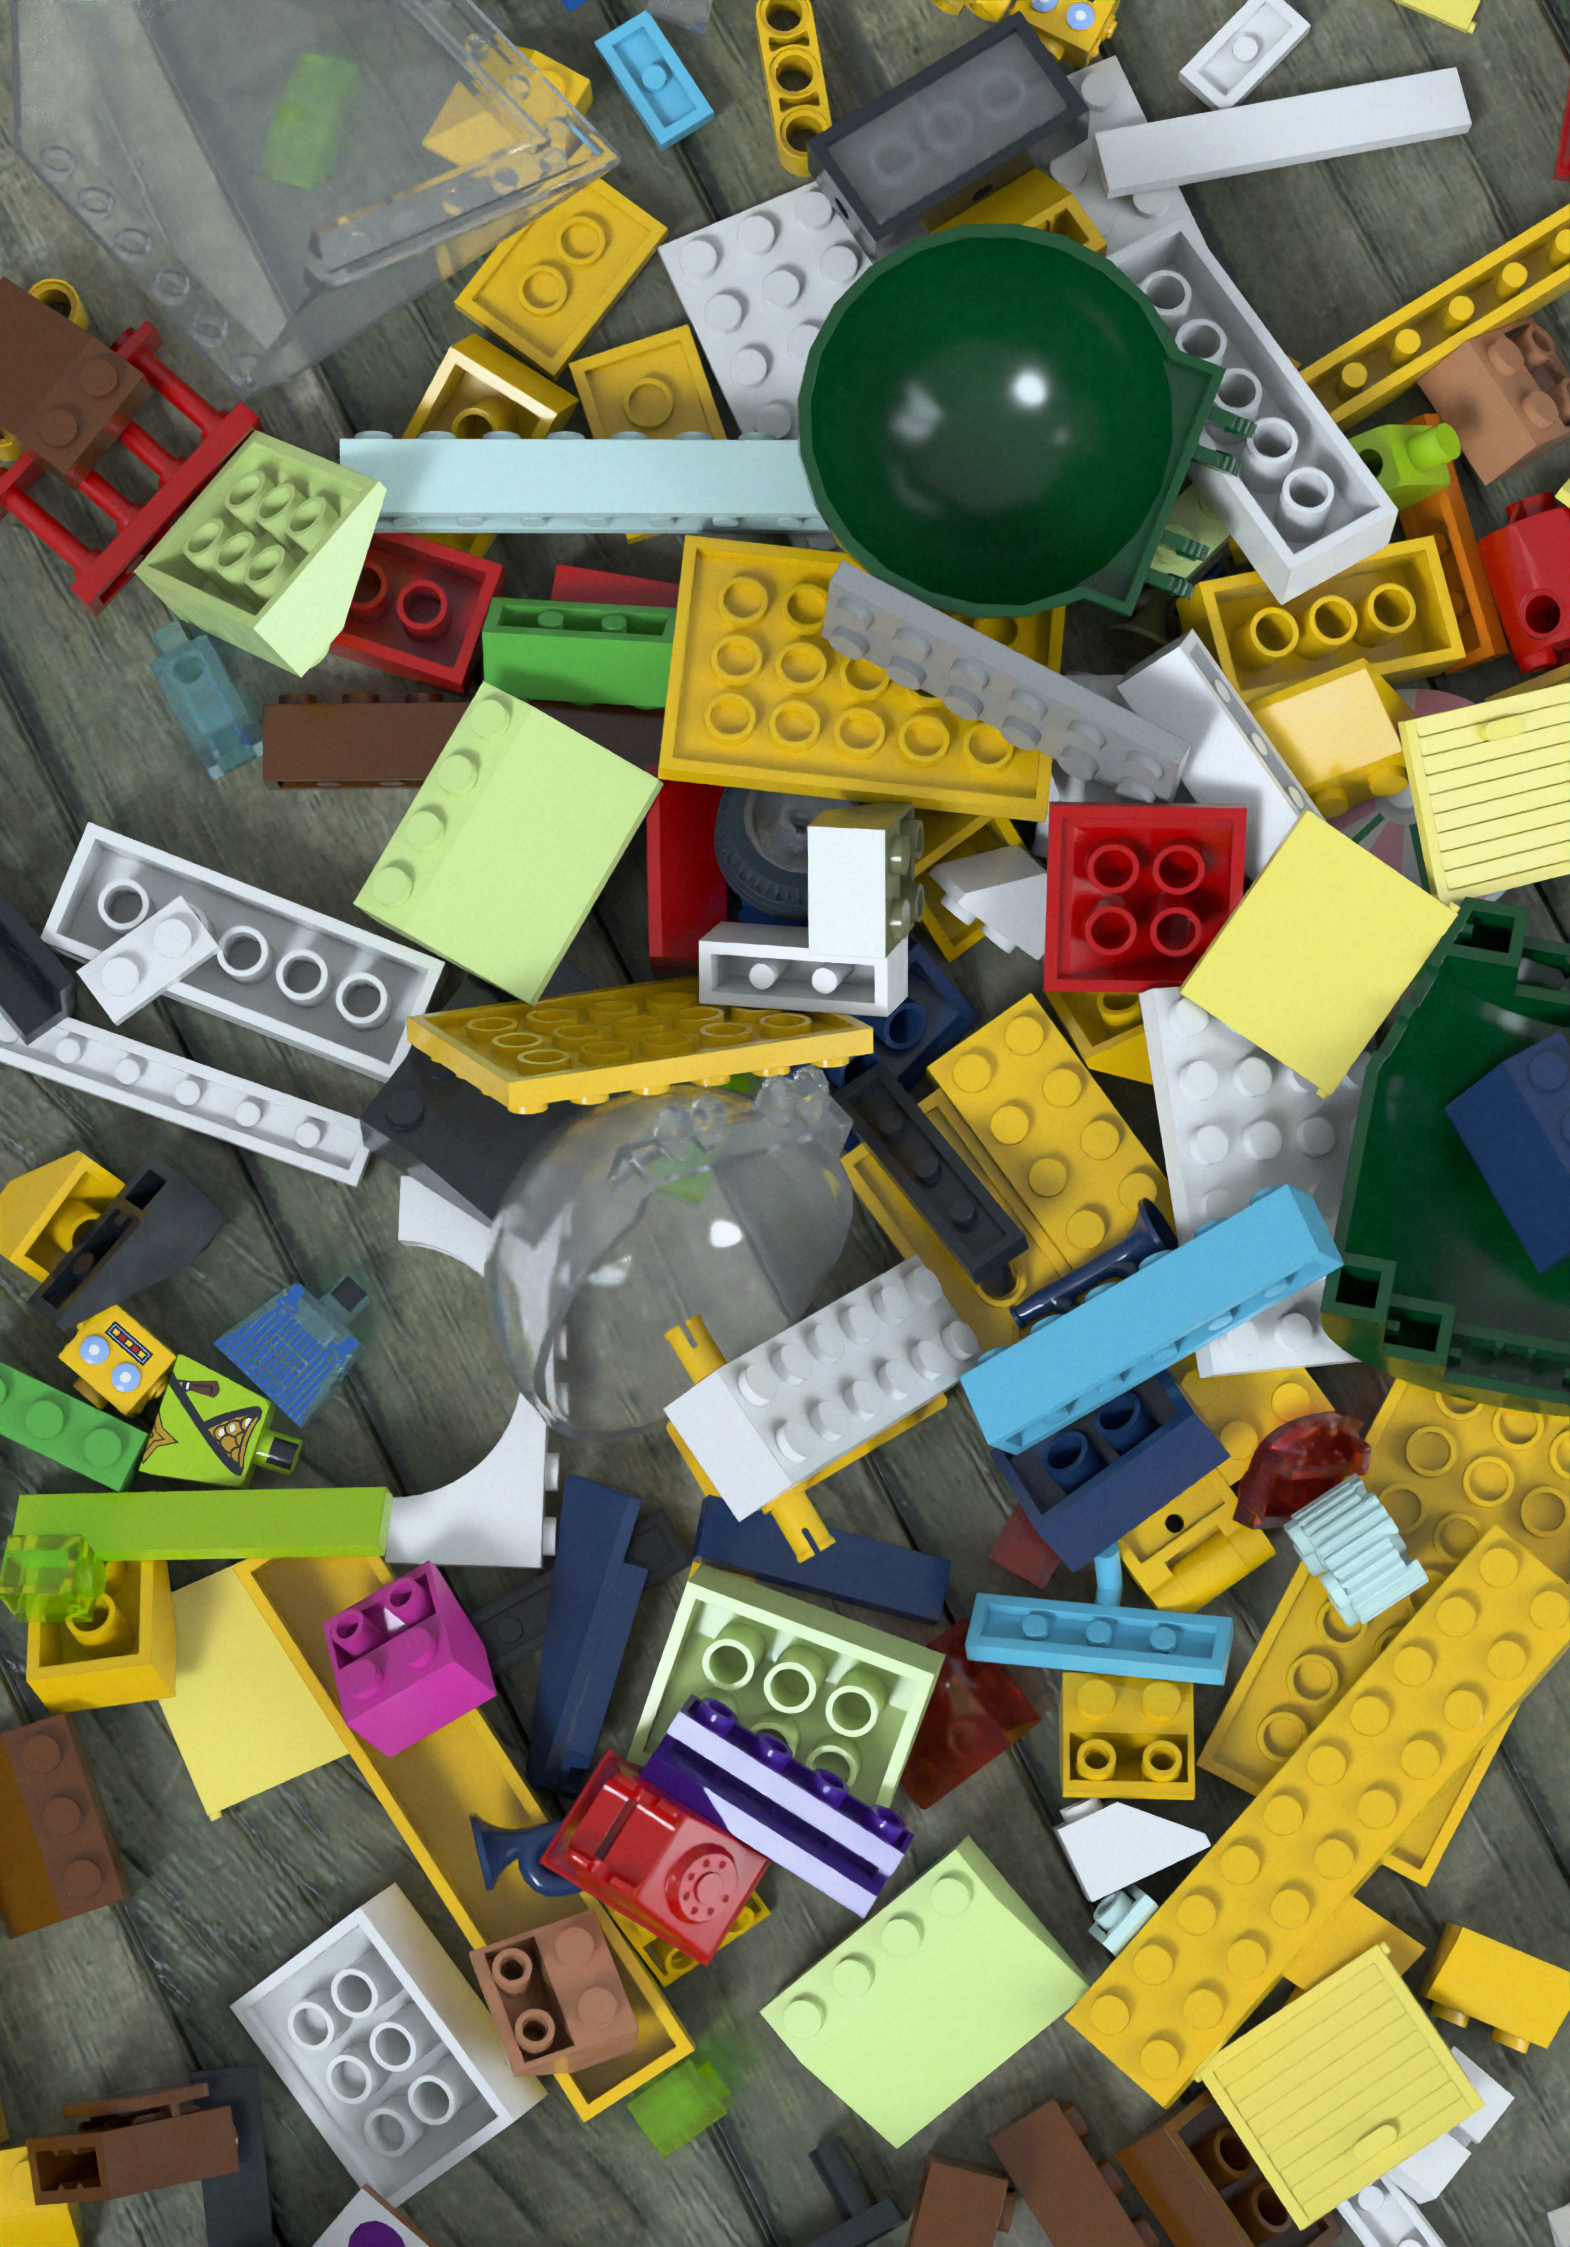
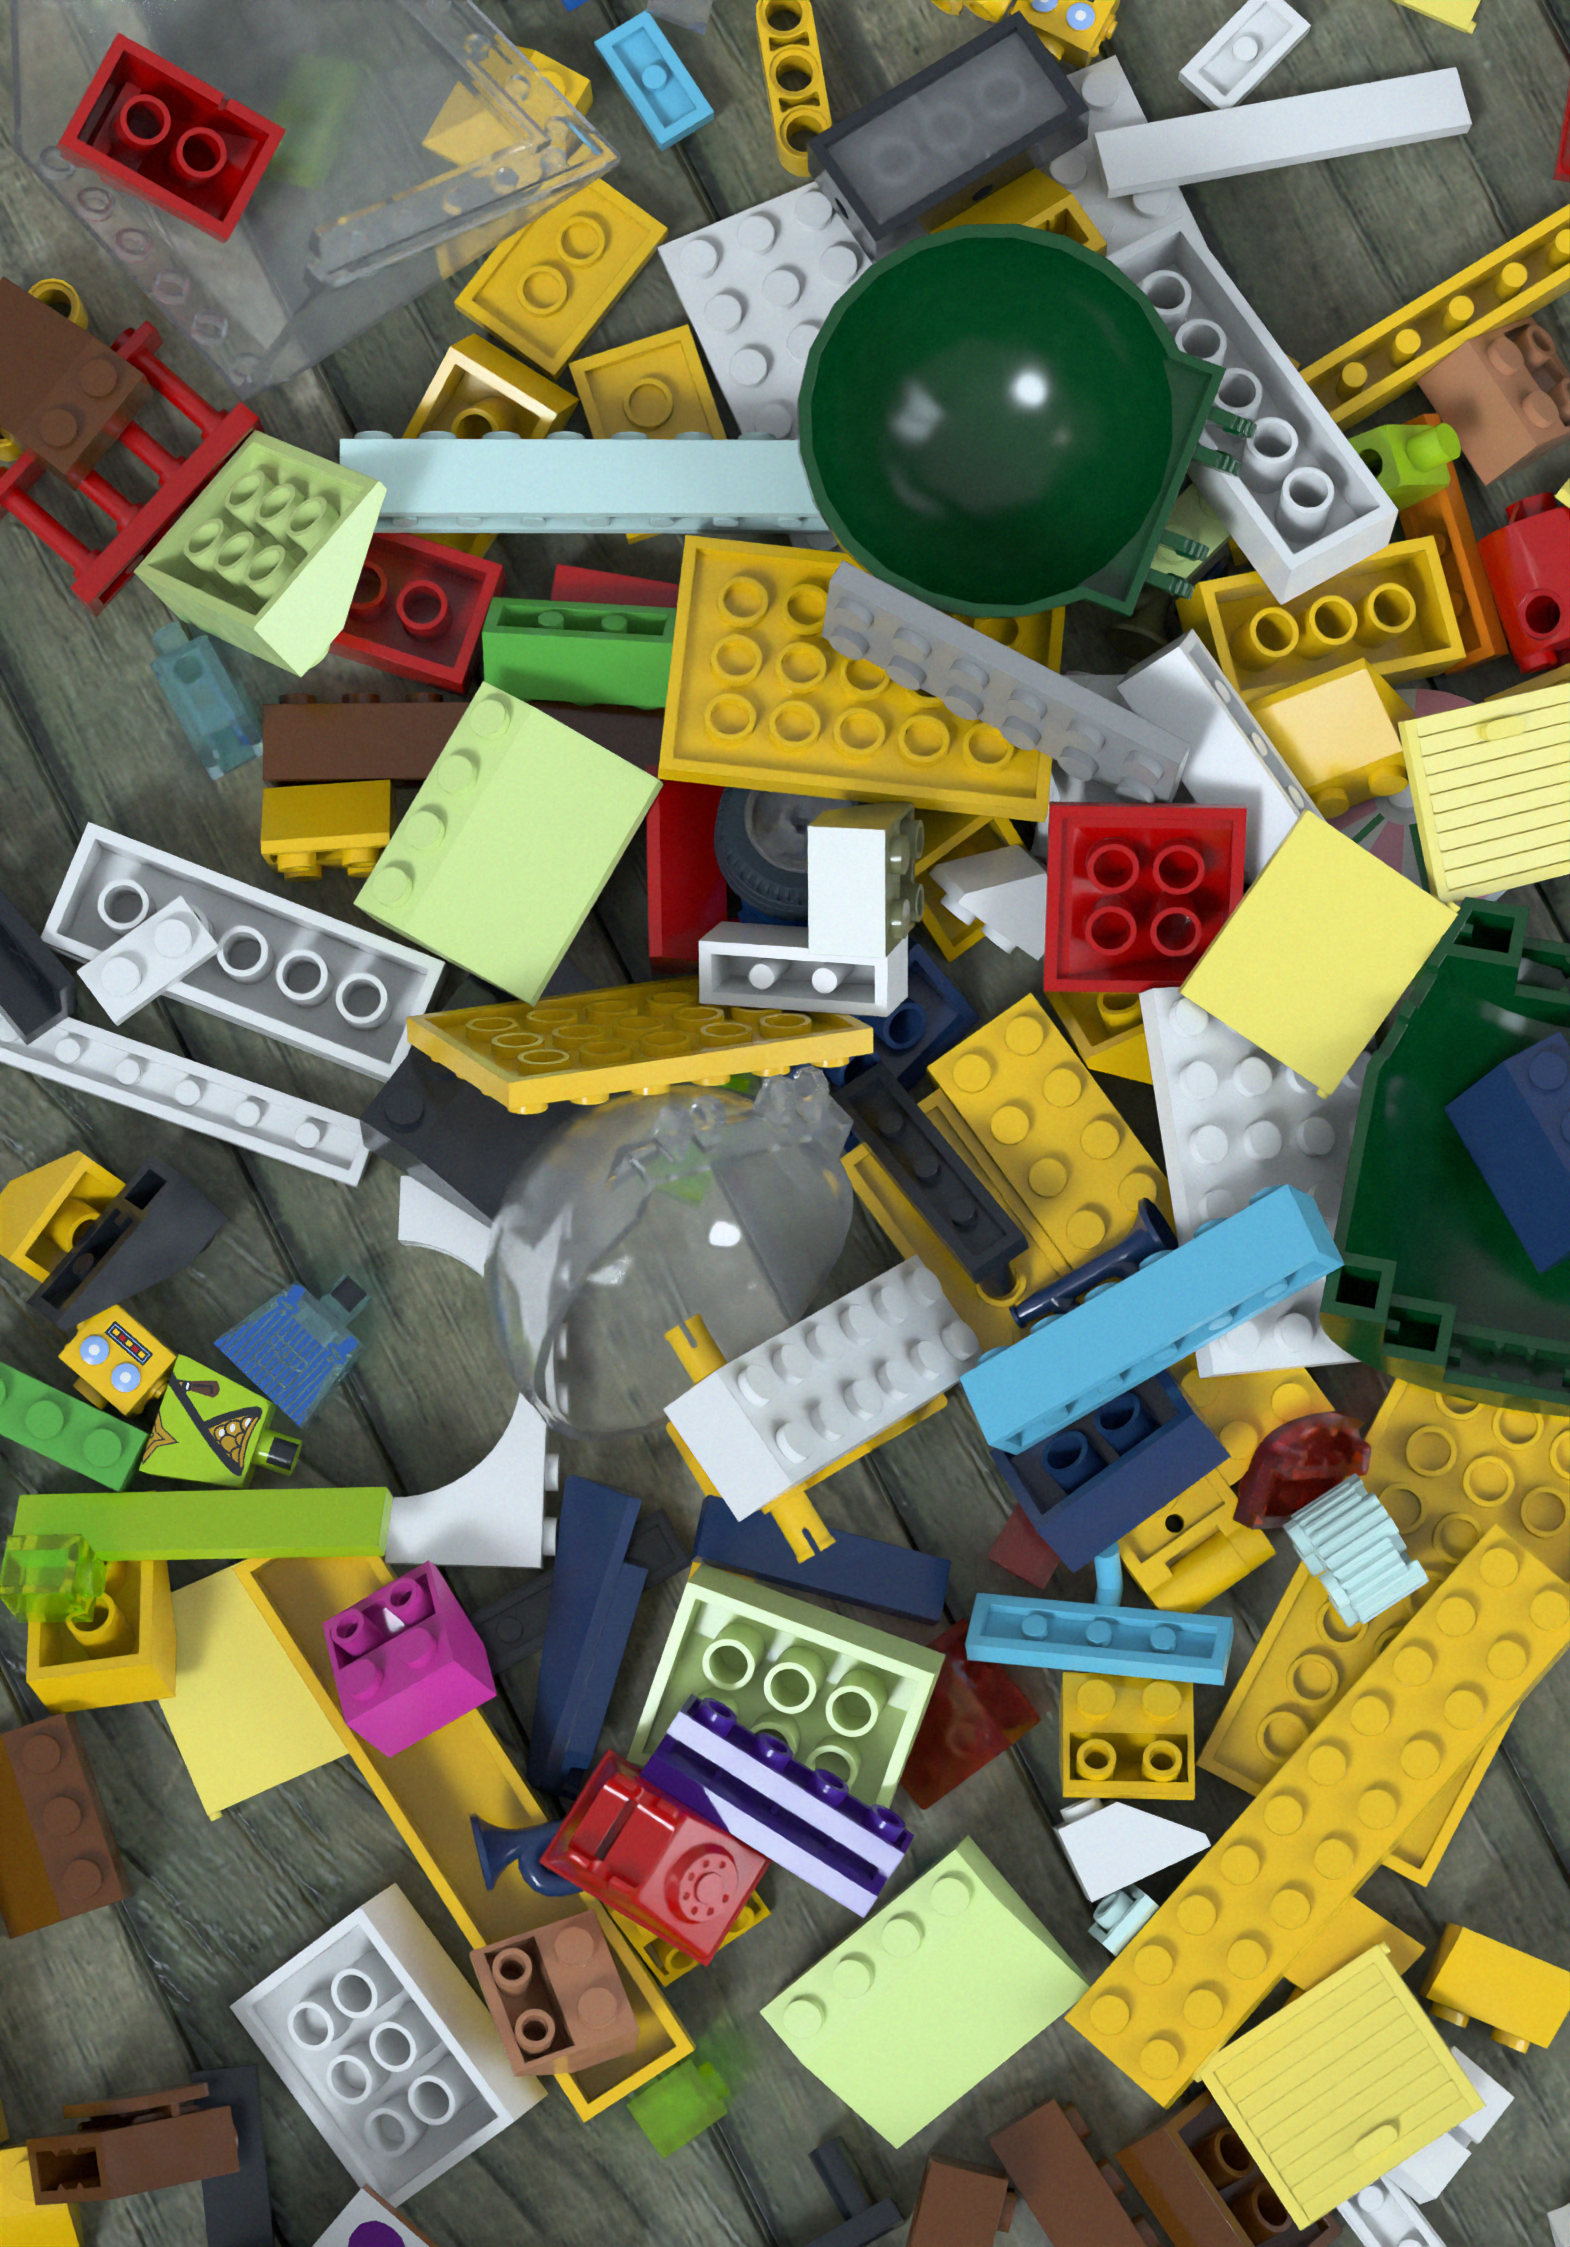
(169, 139): none -> red piece
(327, 828): none -> yellow slope

